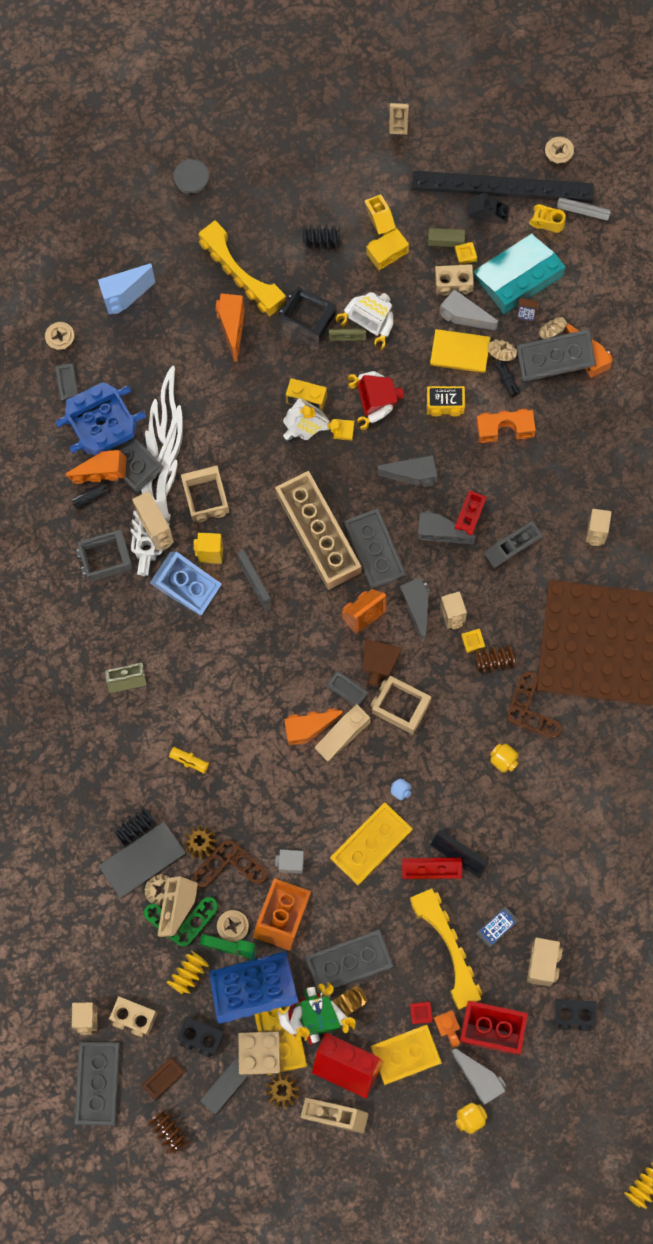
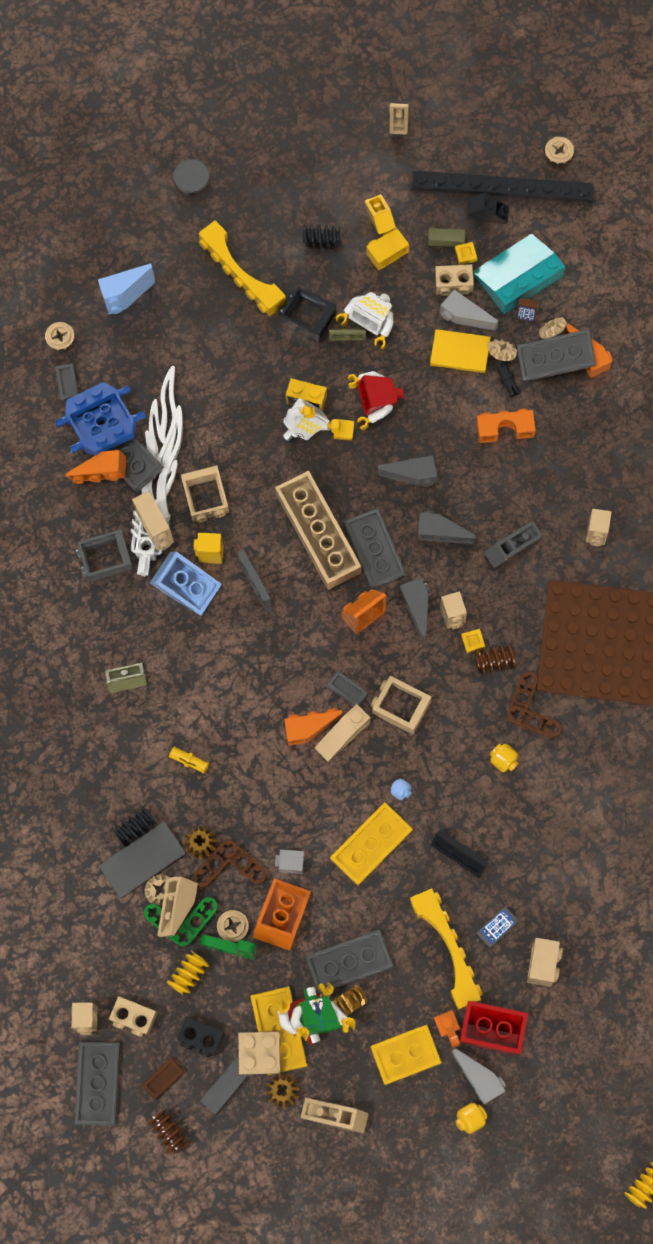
(89, 495): black pin -> none
(231, 315): orange slope -> none
(252, 987): blue plate -> none
(346, 1065): red slope -> none
(379, 661): reddish brown torso -> none
(421, 1013): red tile -> none
(431, 868): red plate -> none
(446, 400): brick -> none
(470, 512): red plate -> none
(547, 218): yellow piece -> none
(574, 1008): black brick -> none
(583, 208): light grey axle -> none

